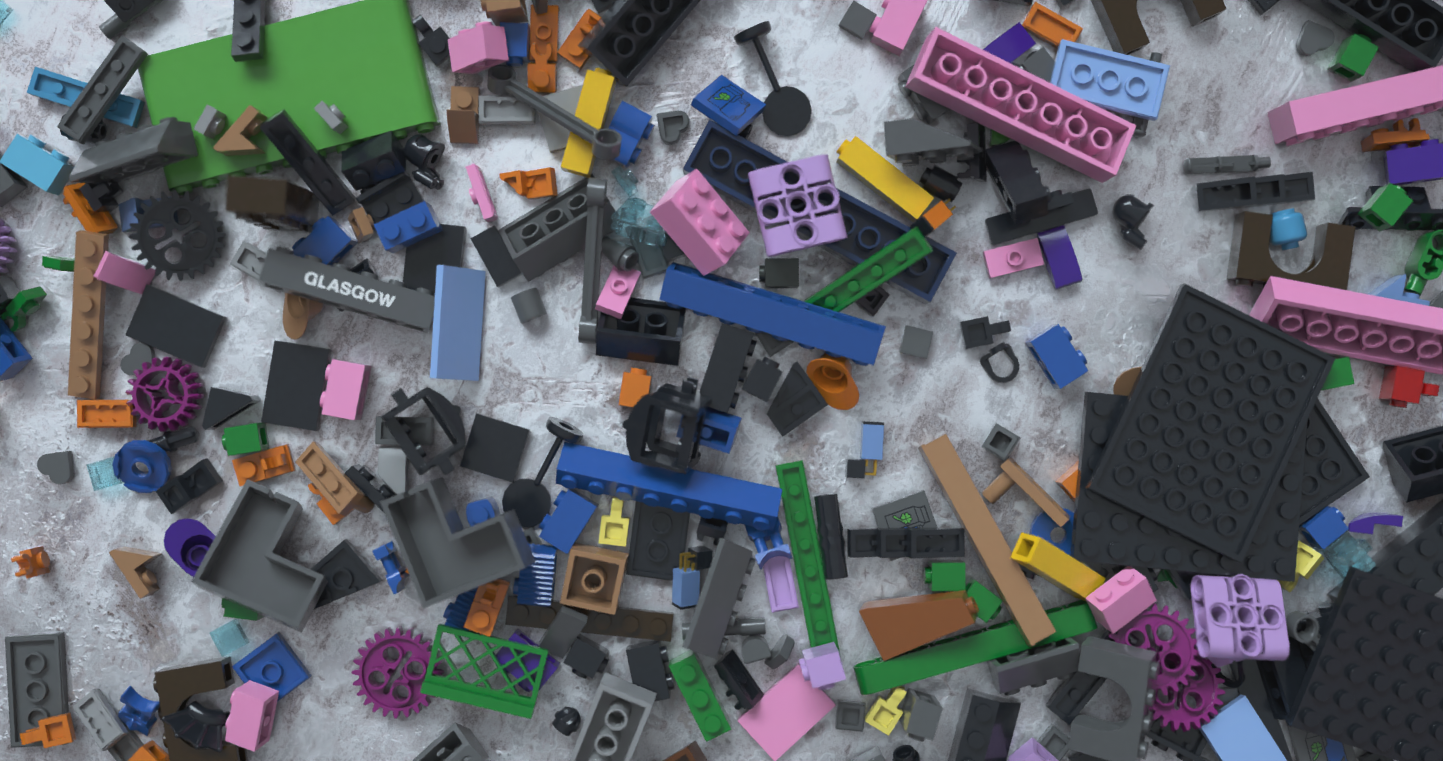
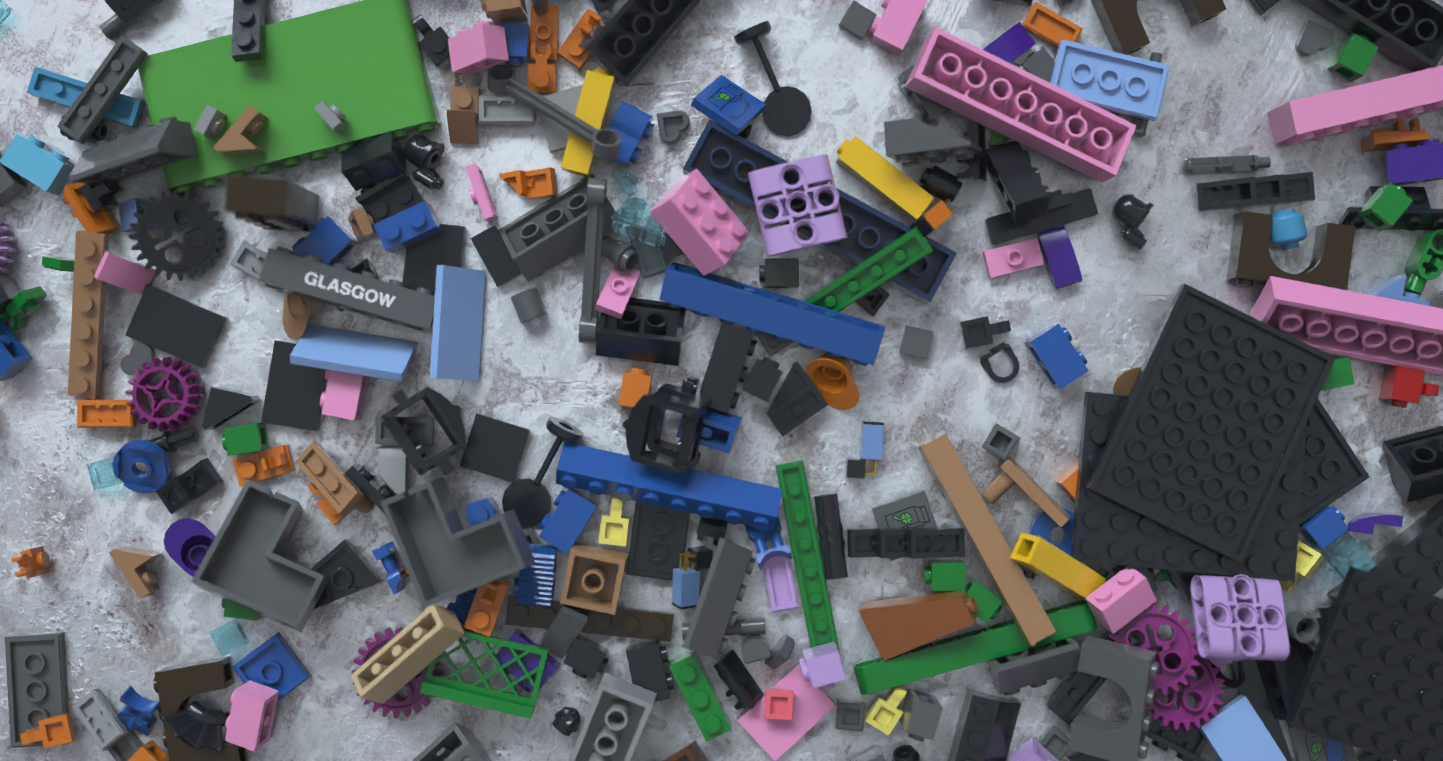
(58, 466): dark grey tile -> none
(307, 162): black plate -> none
(354, 353): none -> light blue tile
(407, 654): none -> tan brick
(778, 704): none -> coral plate

